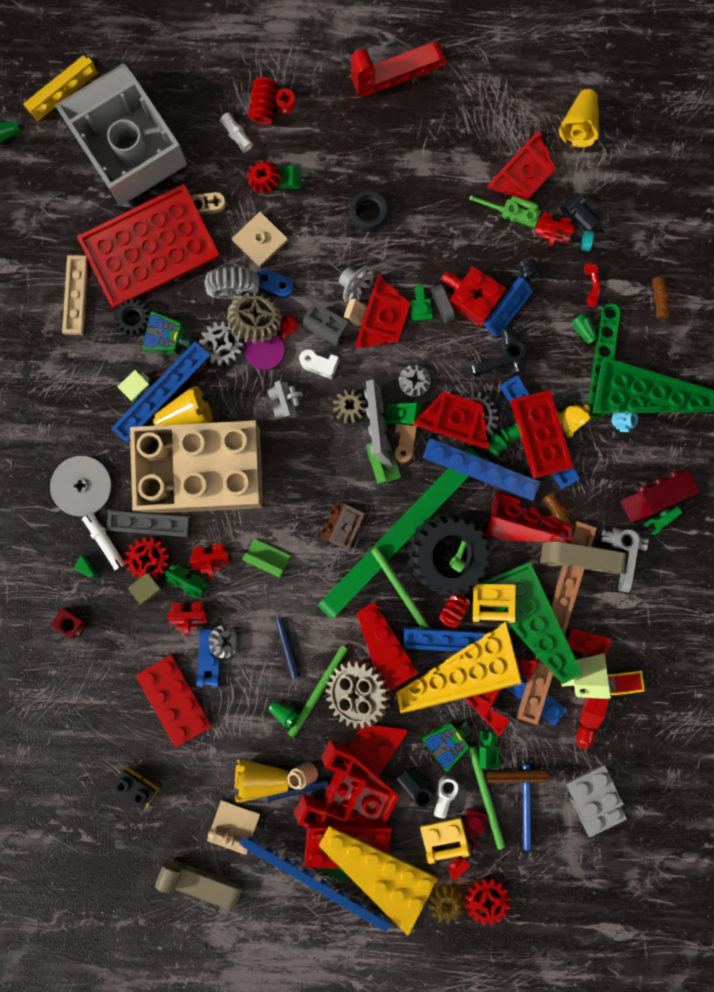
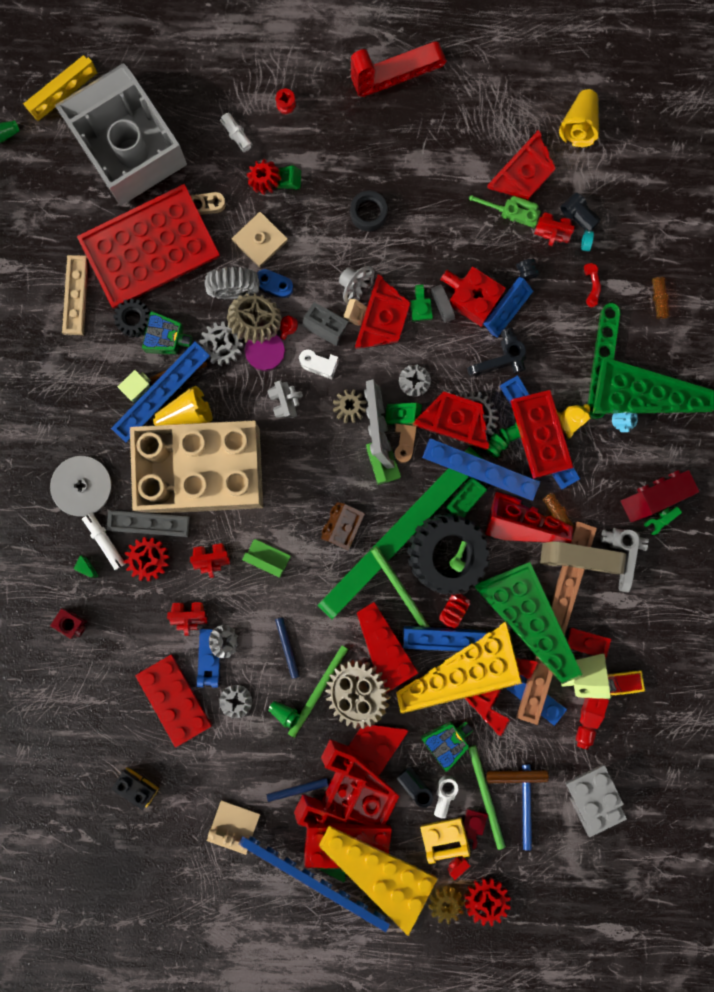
(145, 589): olive panel -> none
(177, 576): green hinge -> none
(198, 883): dark tan beam -> none
(243, 696): none -> light grey gear
(259, 780): yellow cone -> none
(262, 100): red piece -> none
(302, 775): tan brick -> none
(466, 498): none -> green plate
(489, 752): green plate -> none
(494, 596): yellow plate -> none
(584, 327): green cone -> none

